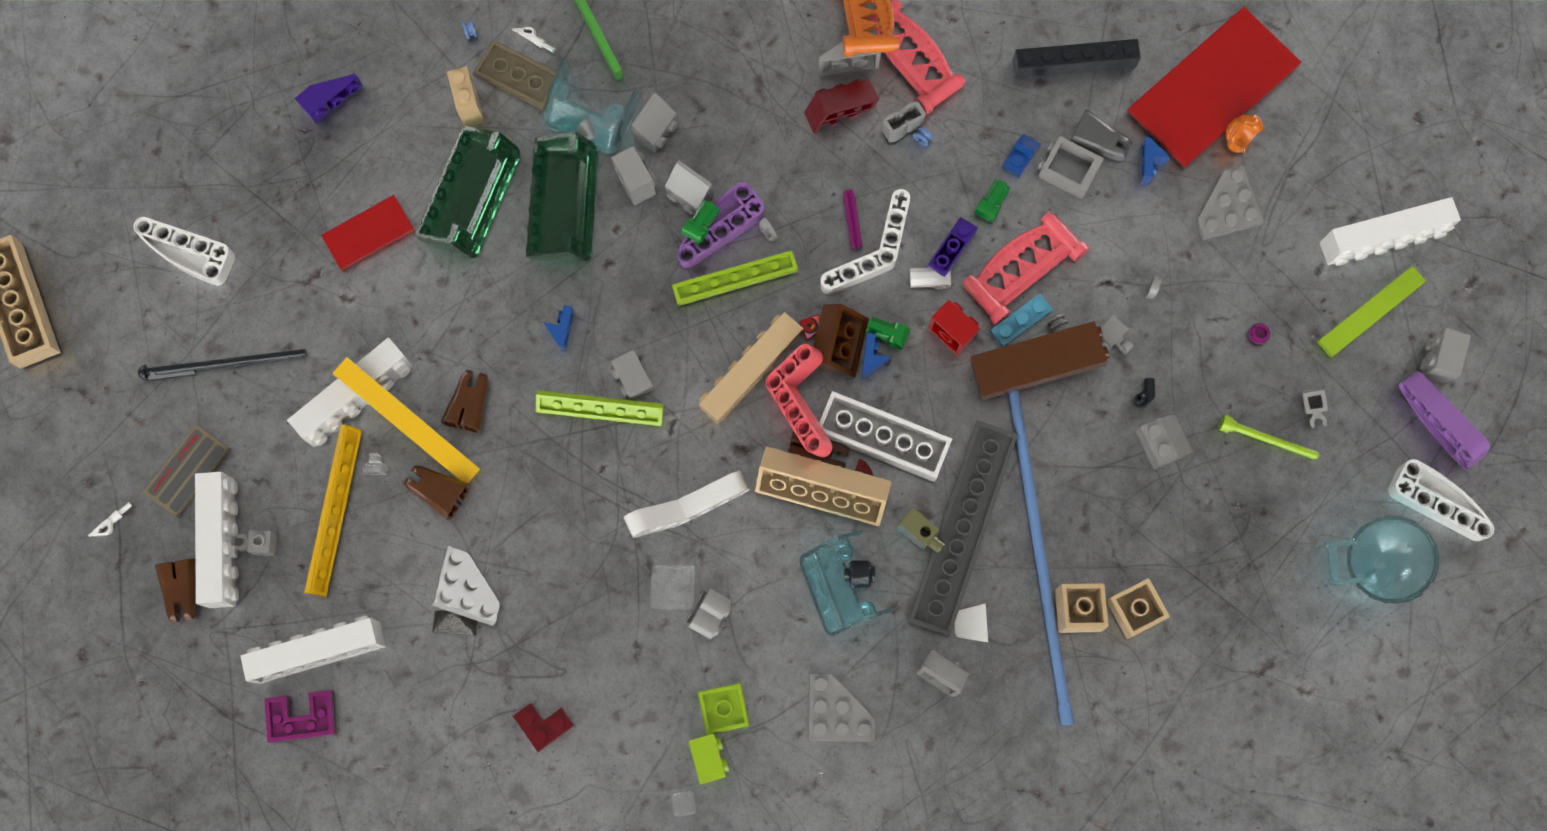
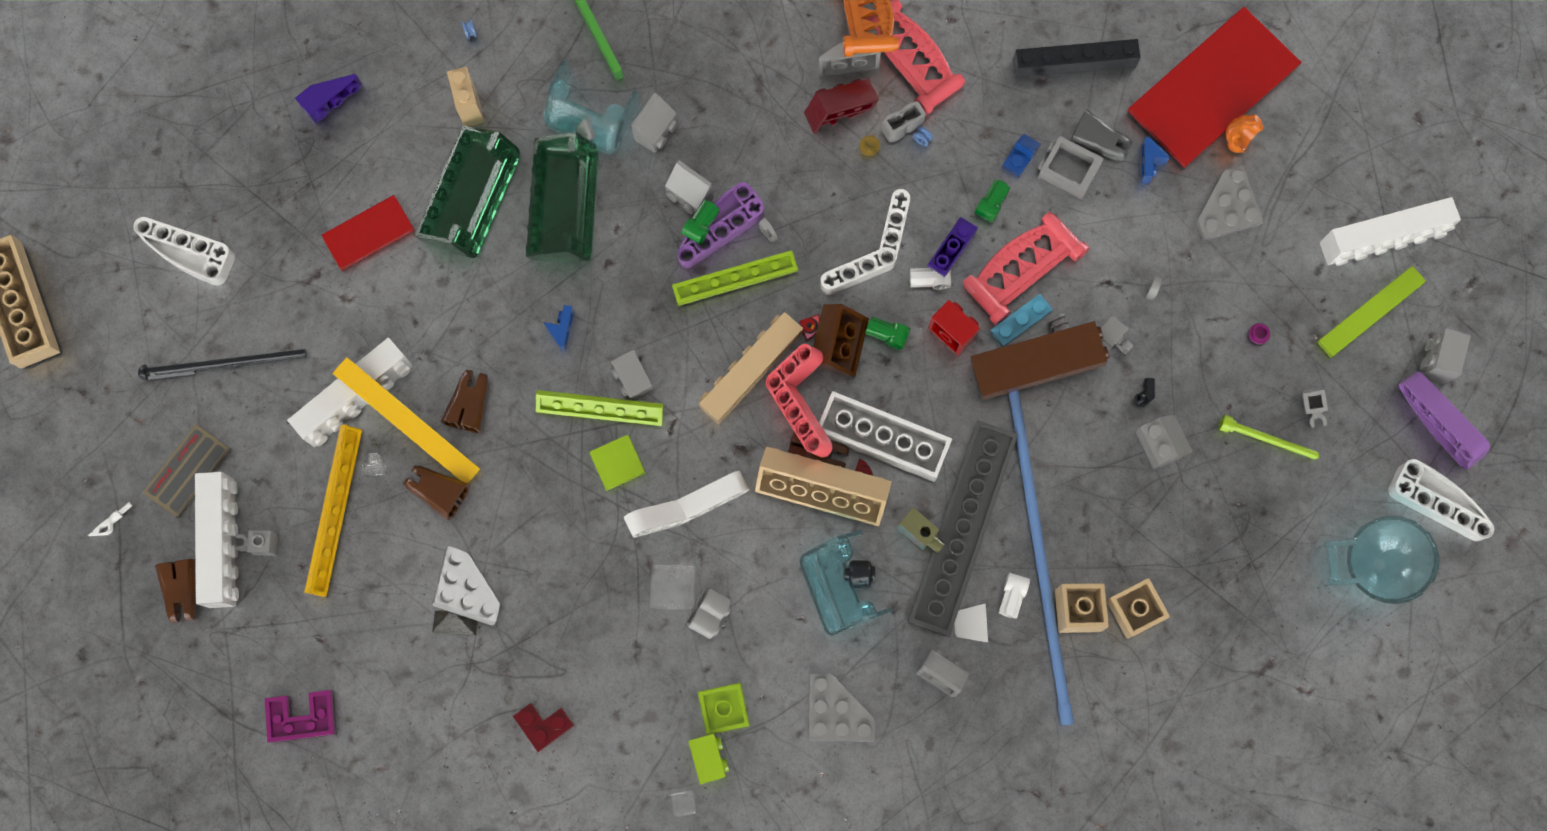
(313, 650): white brick -> none
(515, 74): dark tan tile -> none
(533, 38): white hand -> none
(617, 462): none -> lime tile
(634, 175): light grey brick -> none
(852, 219): magenta axle -> none
(869, 151): none -> clear yellow plate
(872, 362): blue slope -> none
(1015, 590): none -> white piece

